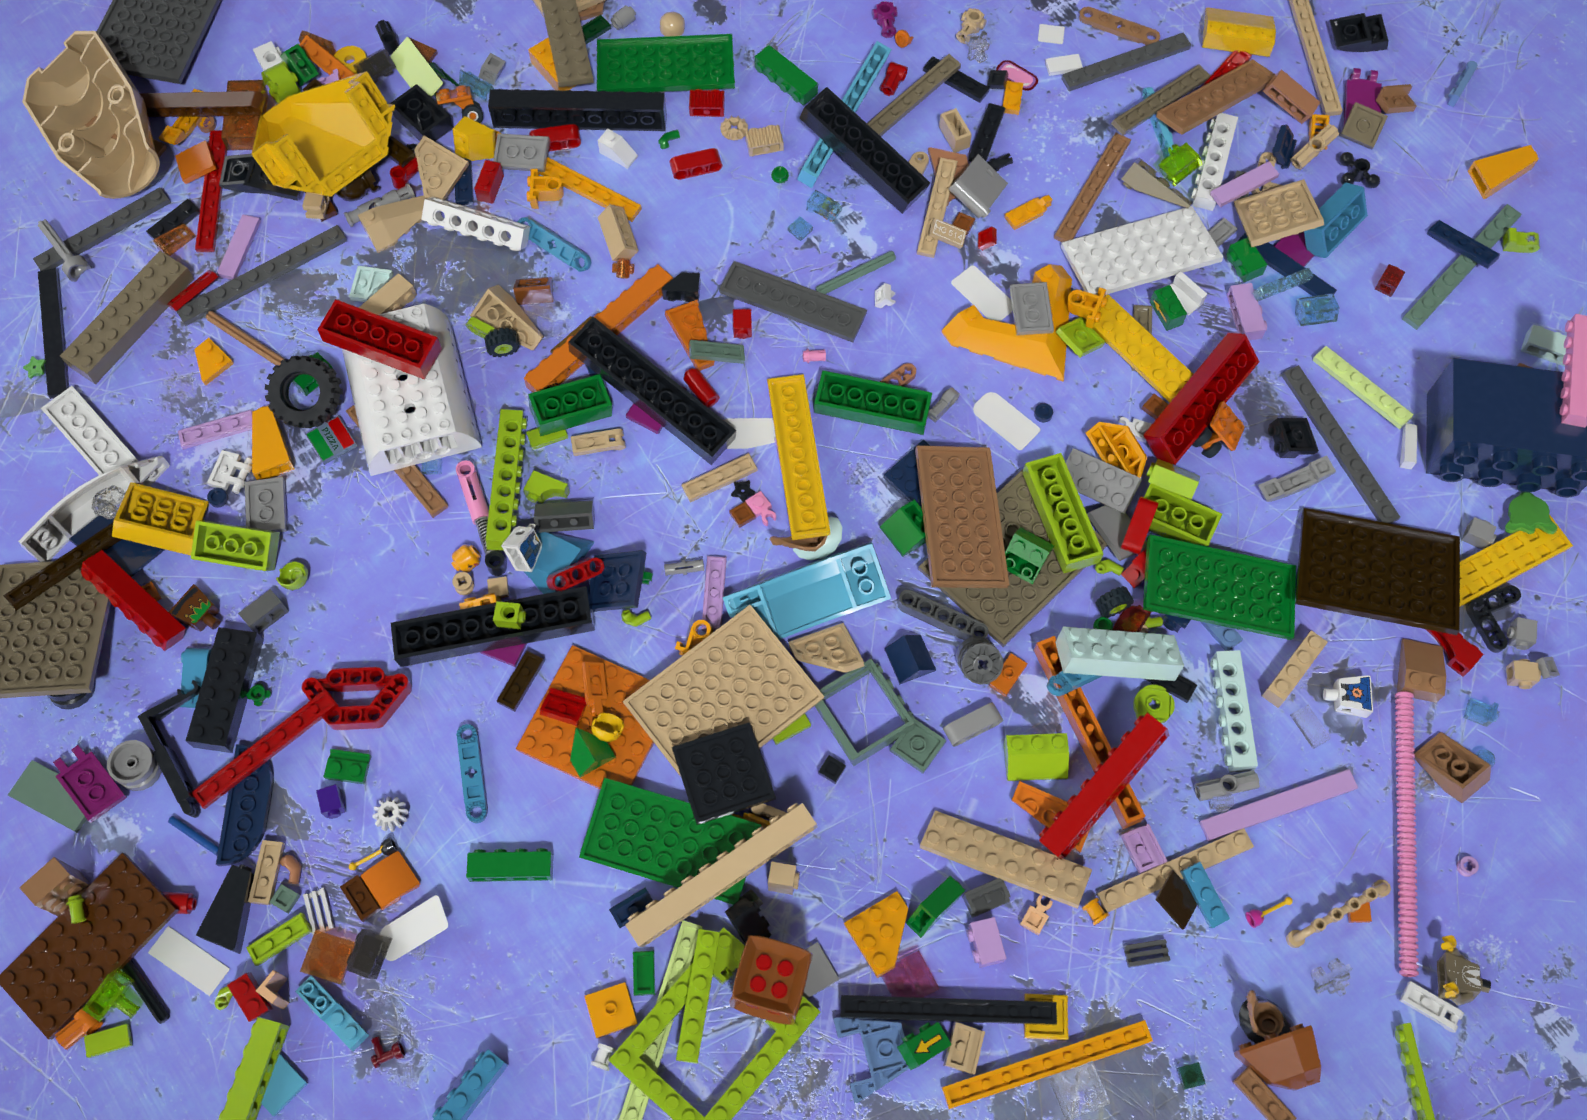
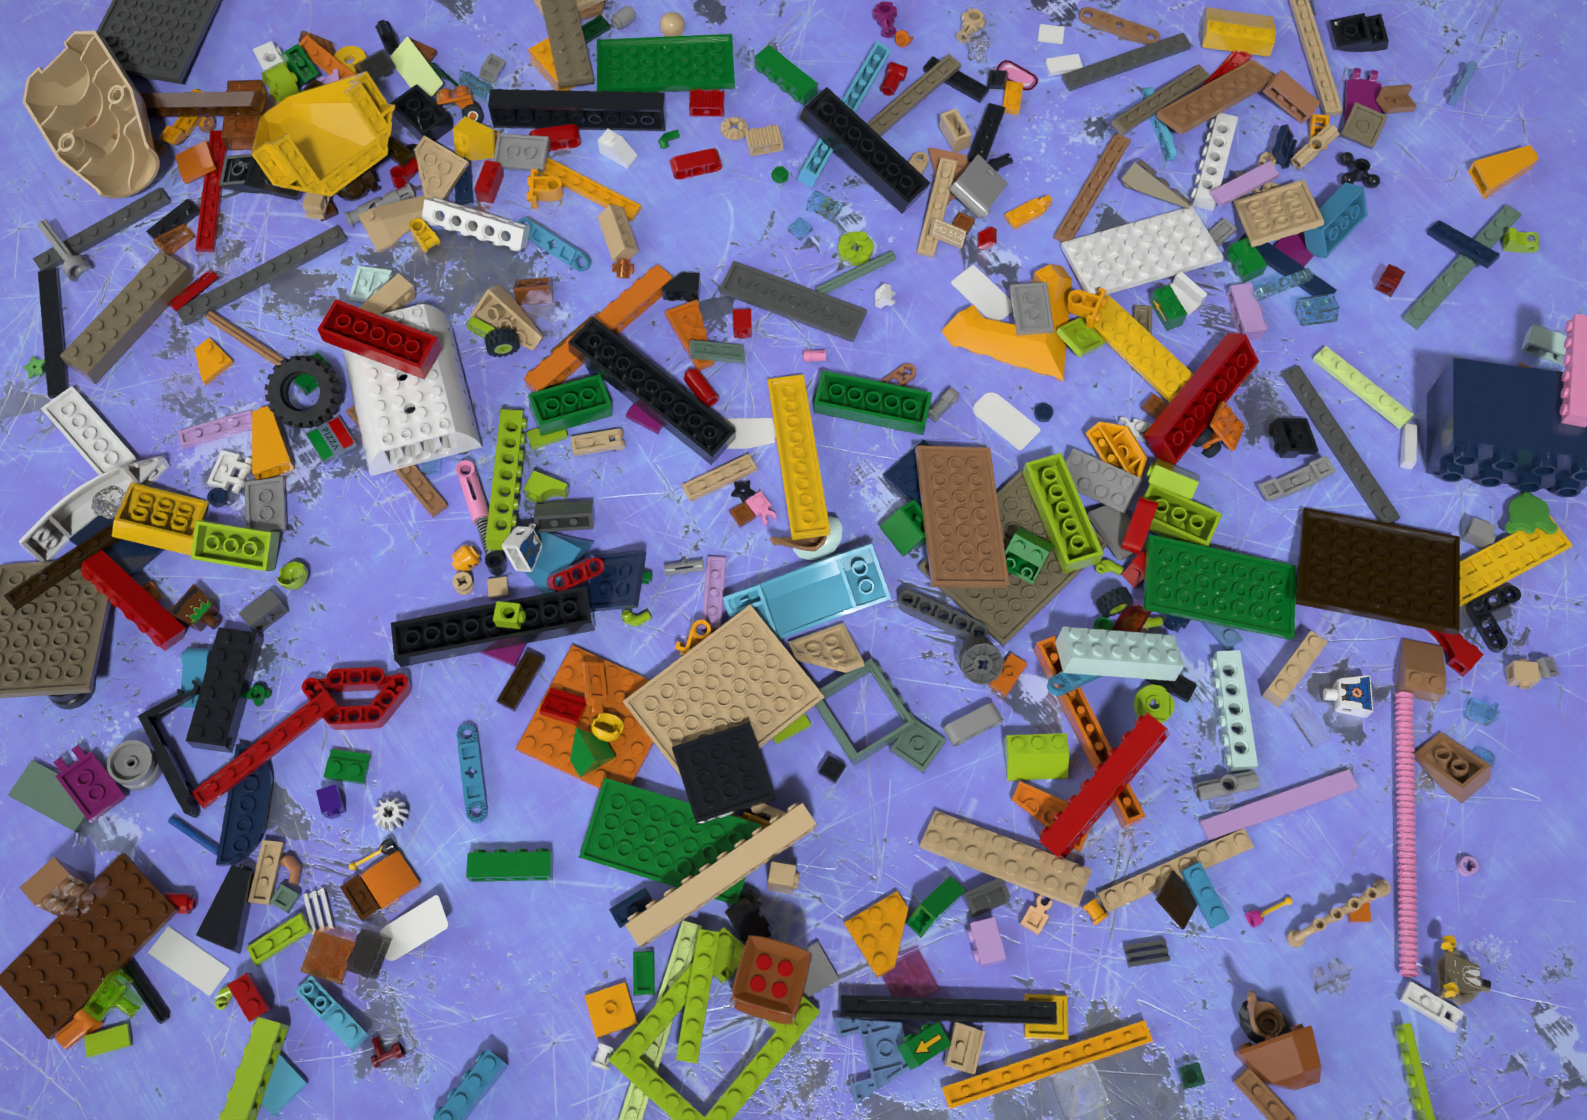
(76, 909): lime pin -> none
(238, 247): lavender tile -> none
(271, 986): light nougat panel -> none
(425, 237): none -> yellow piece
(486, 599): light orange wing -> none
(853, 239): none -> lime plate
(909, 658): dark blue slope -> none
(1143, 848): lavender plate -> none
(1180, 163): clear neon green brick -> none
(1522, 633): light grey brick -> none

